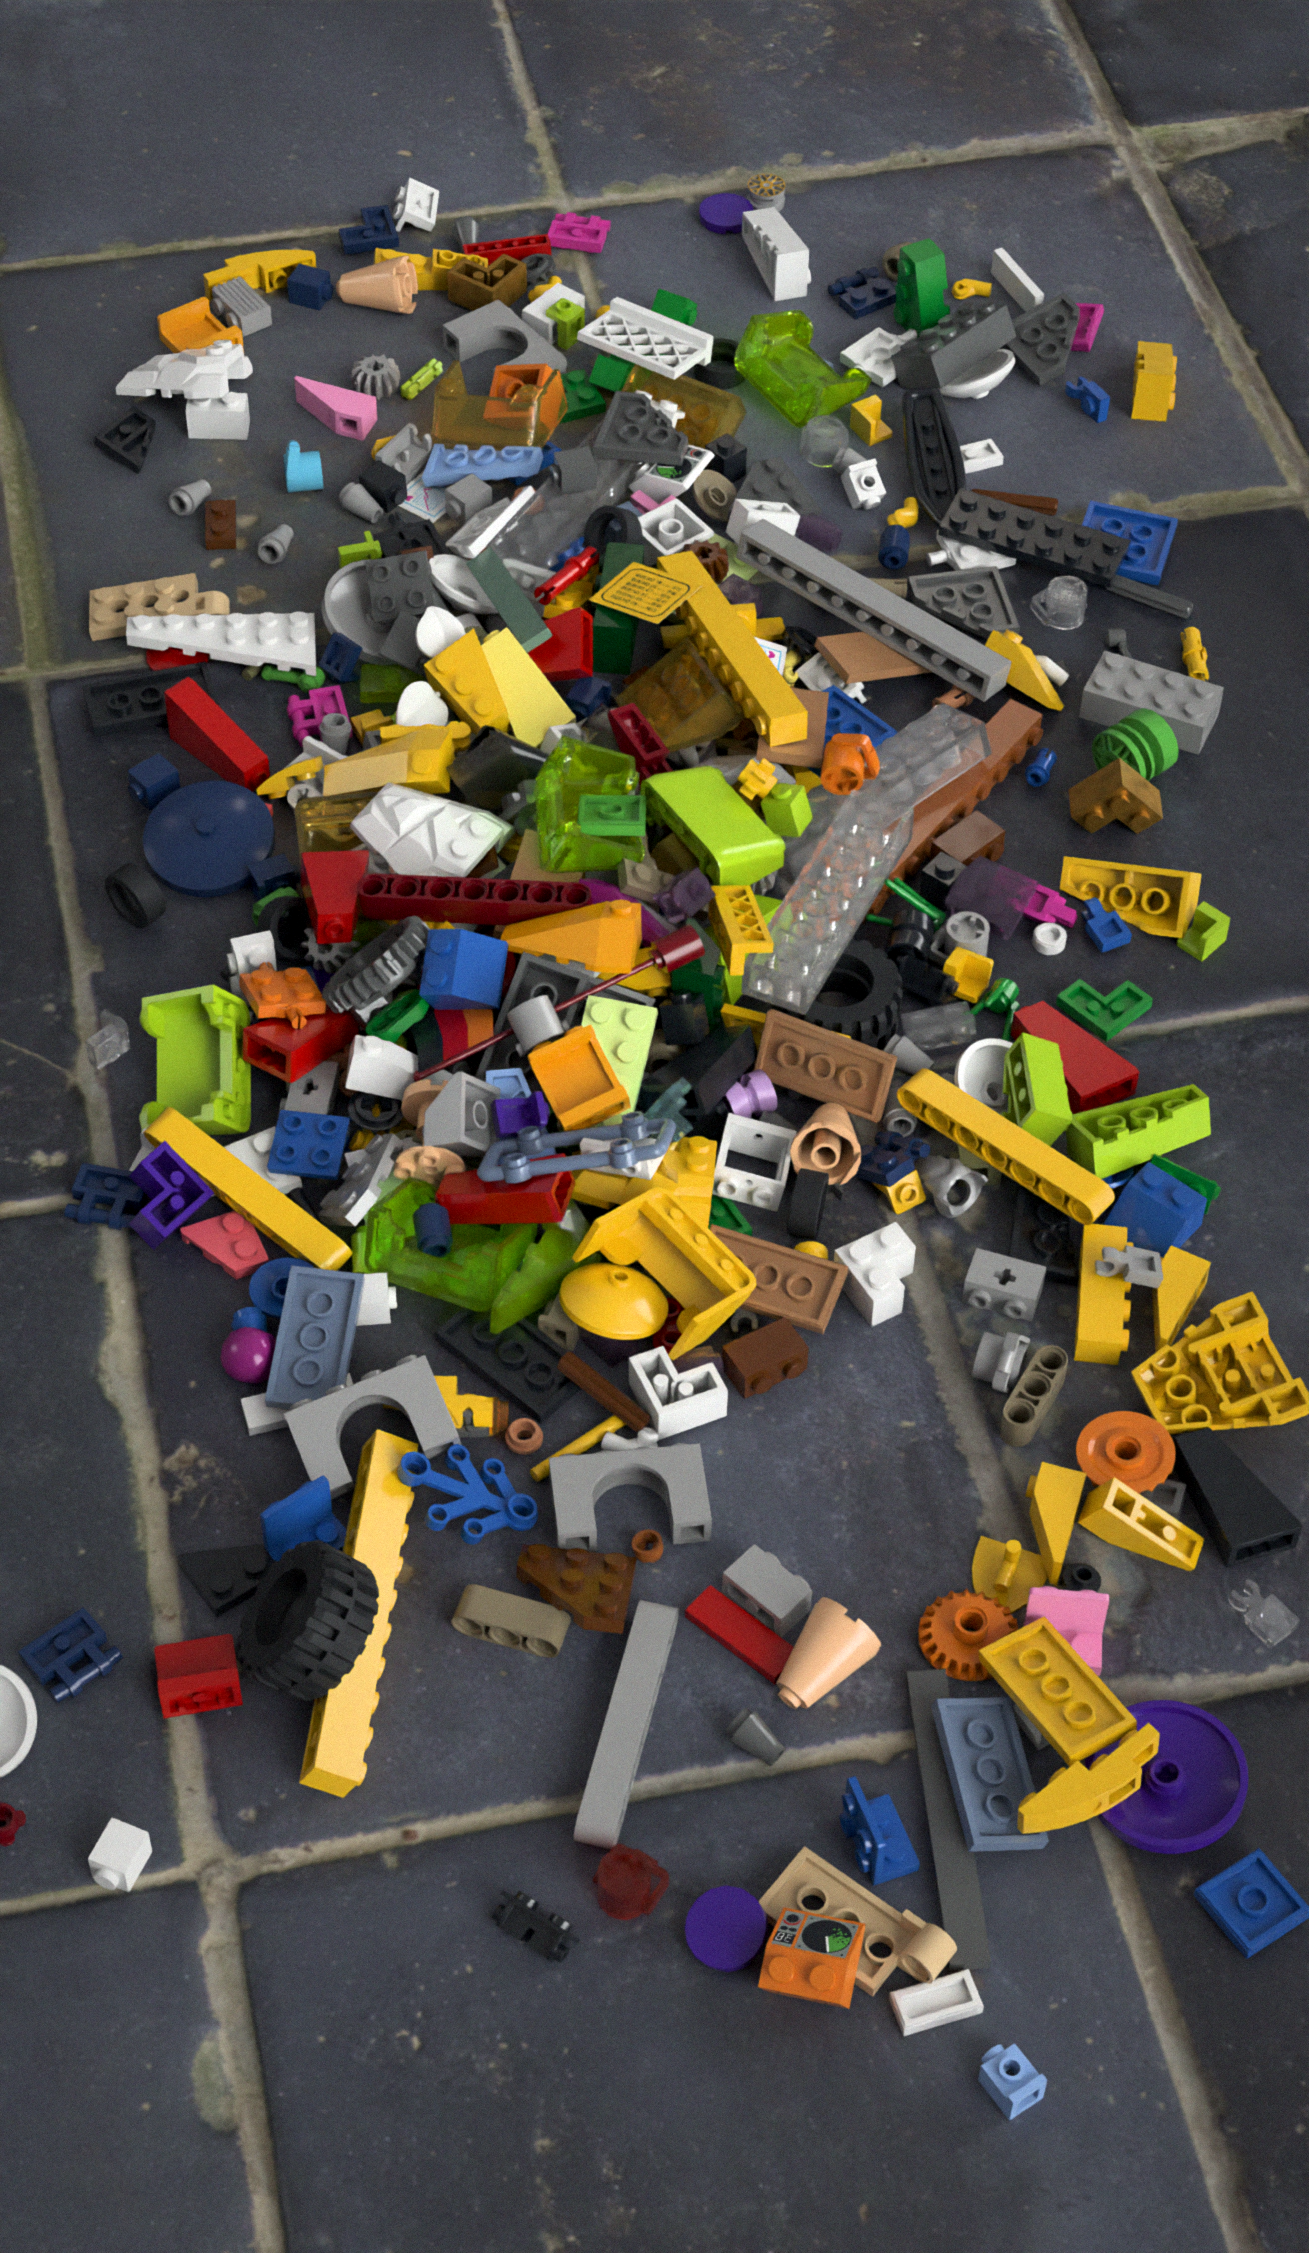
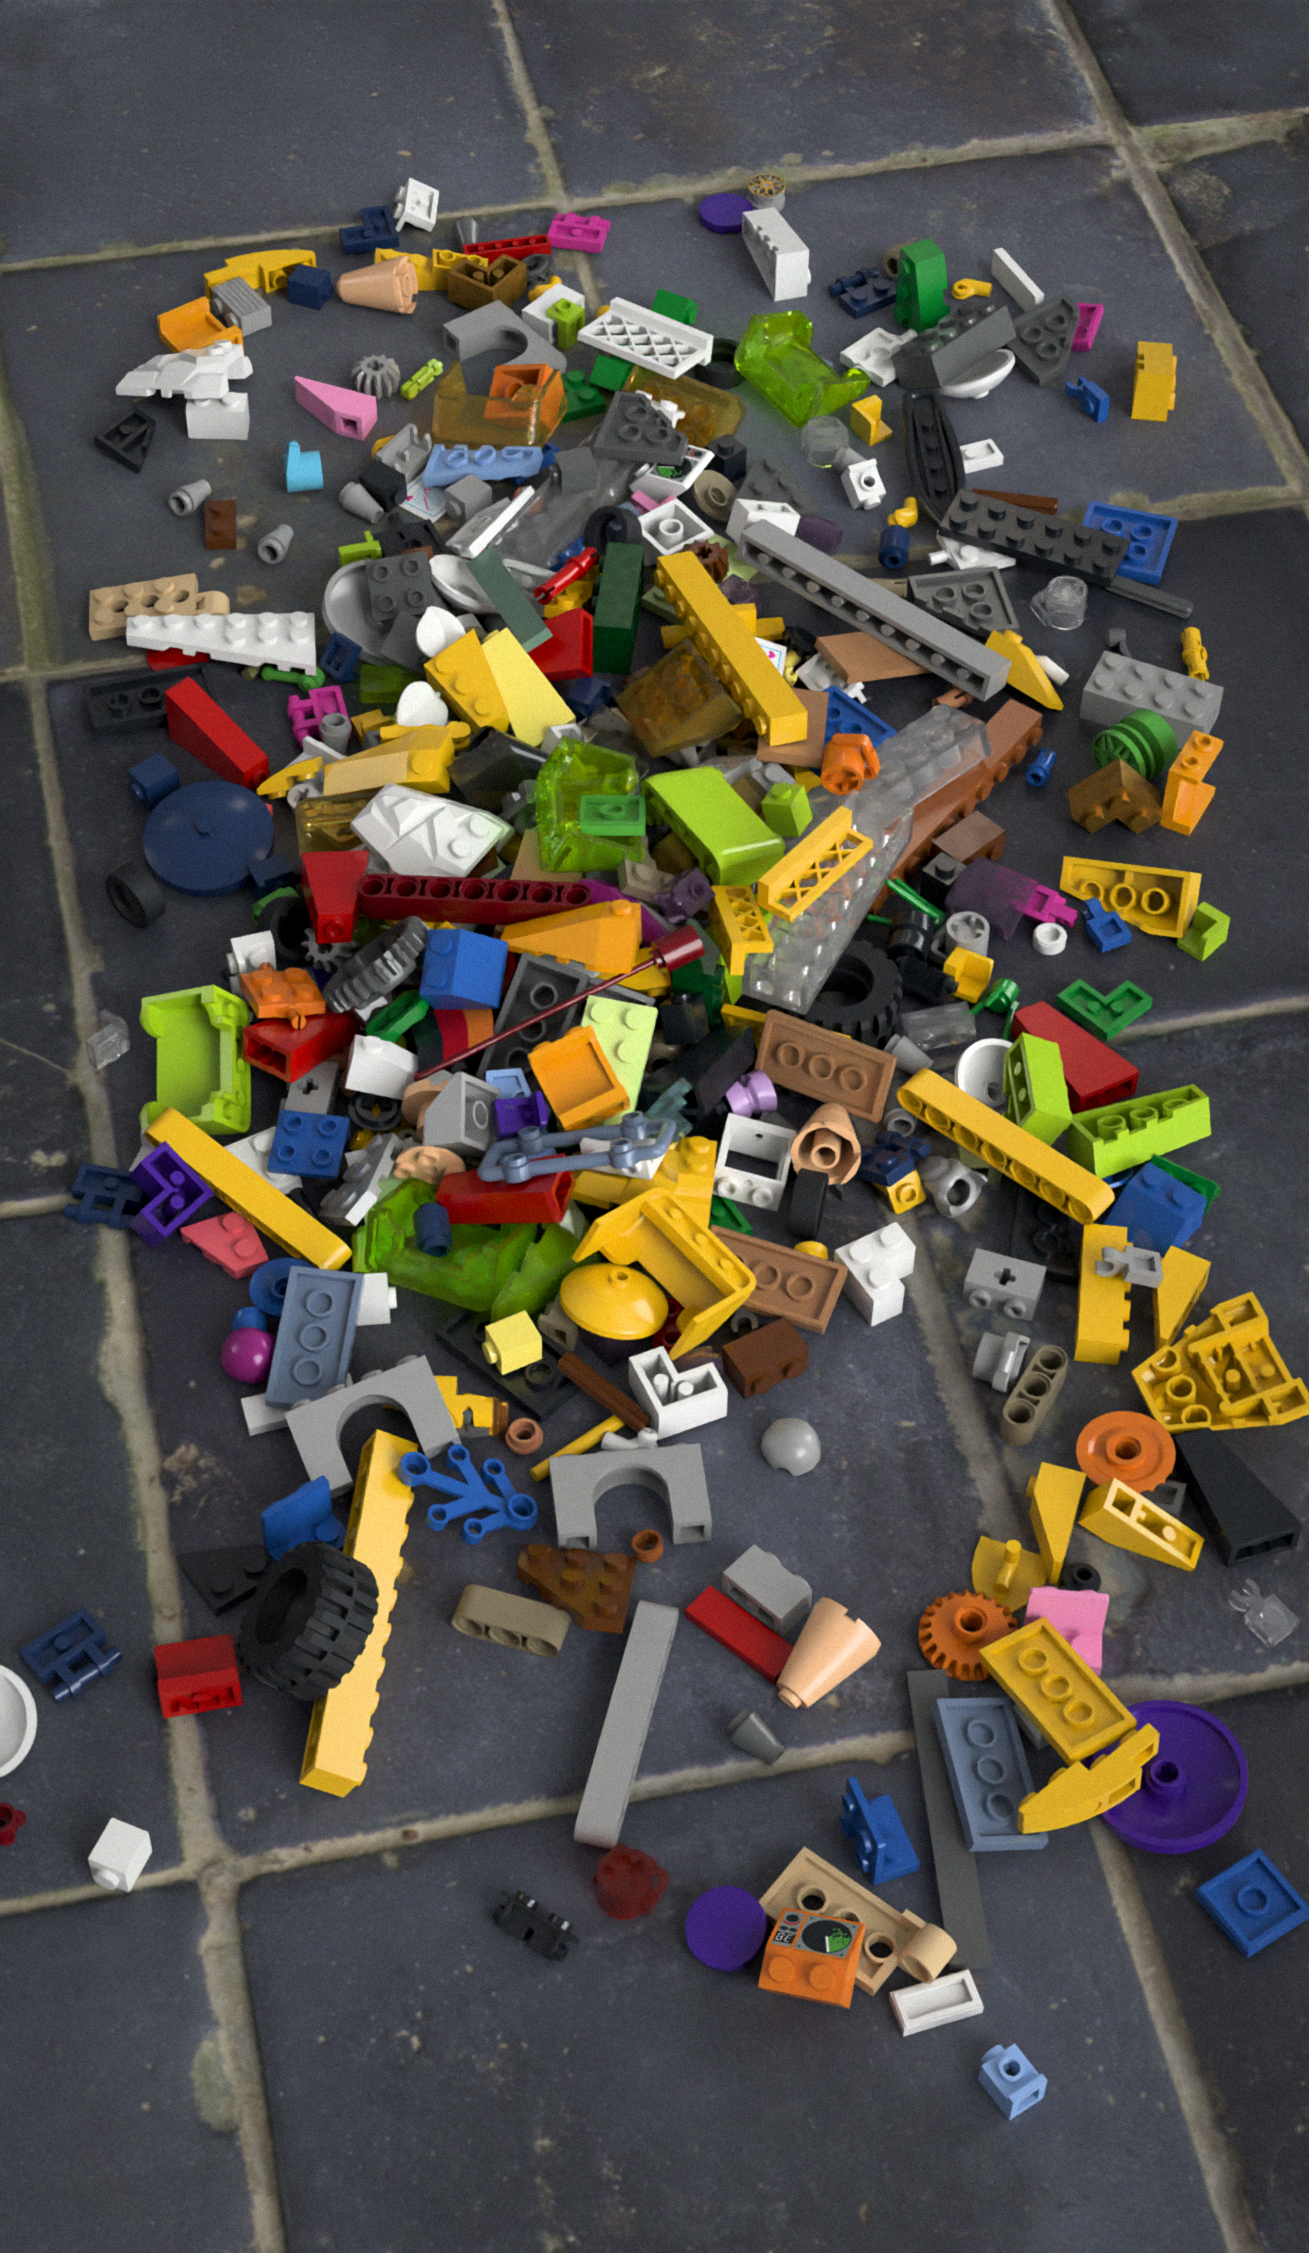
(512, 1343): none -> light yellow brick
(536, 1023): light grey piece -> none
(639, 740): dark red slope -> none
(645, 592): yellow sticker -> none
(757, 779): yellow gear -> none
(791, 1445): none -> light grey hair
(804, 862): none -> yellow fence
(1184, 792): none -> light orange panel

